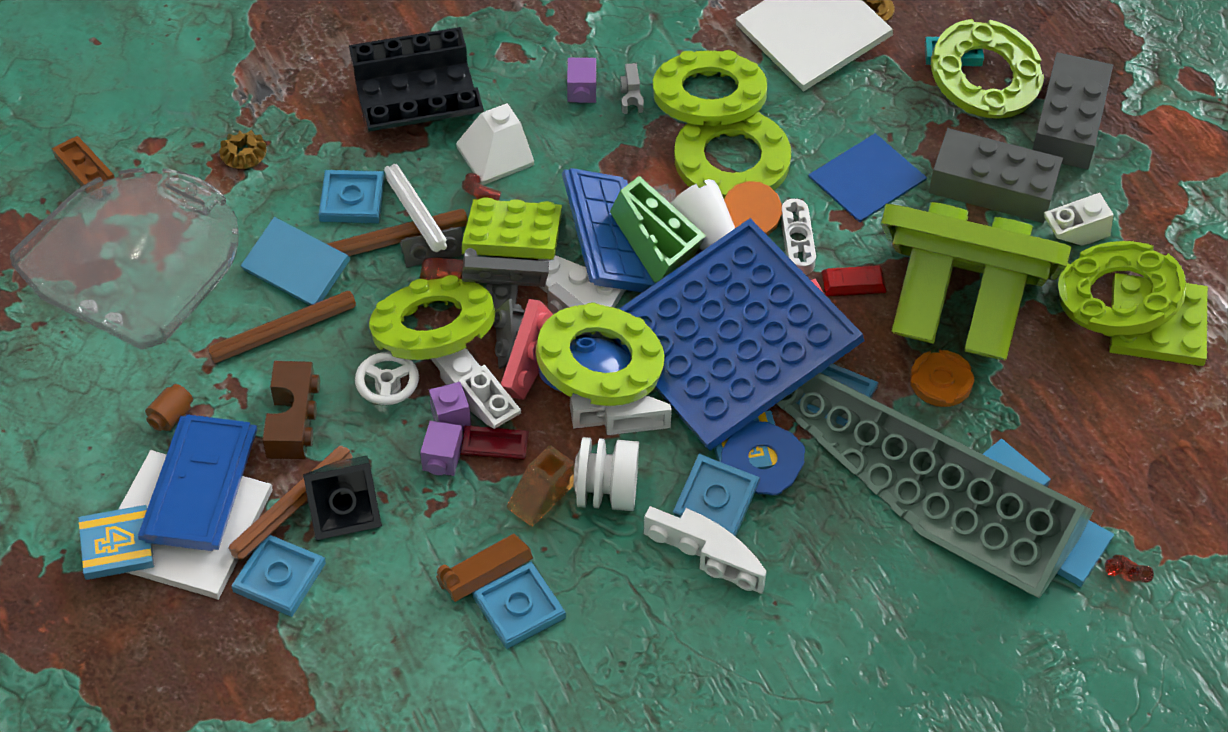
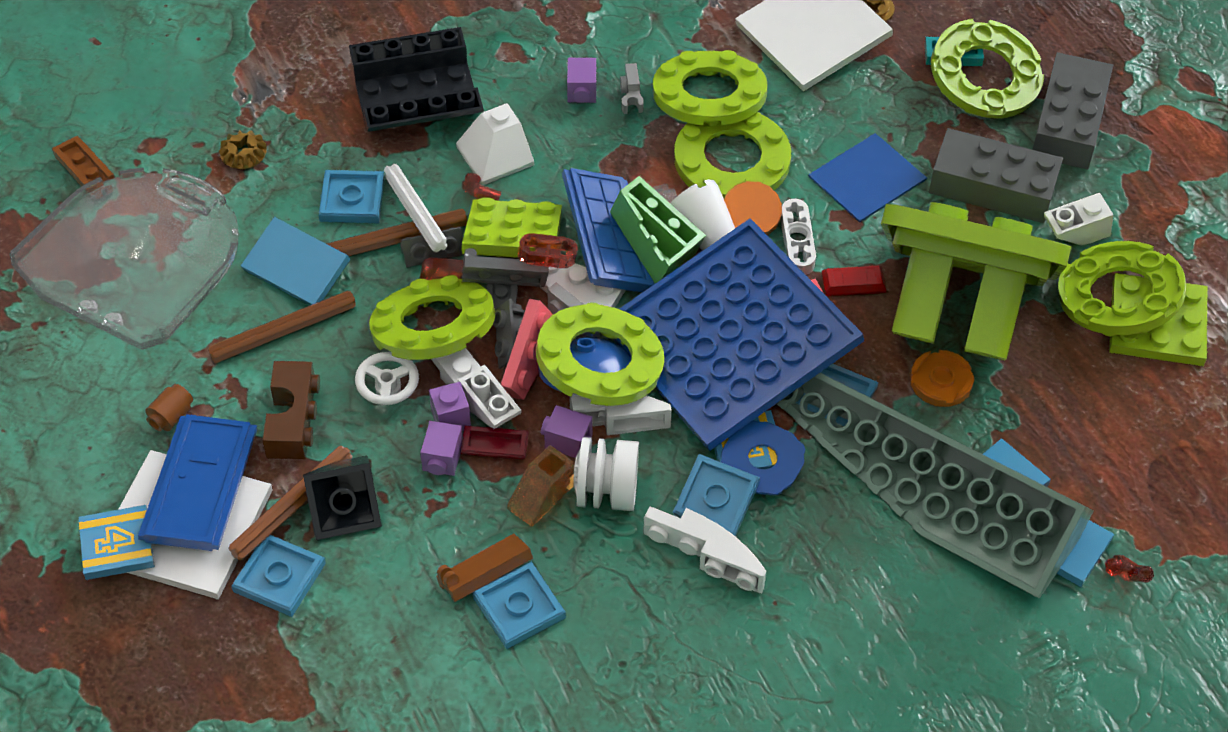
(547, 250): none -> clear red beam
(566, 429): none -> medium lavender brick

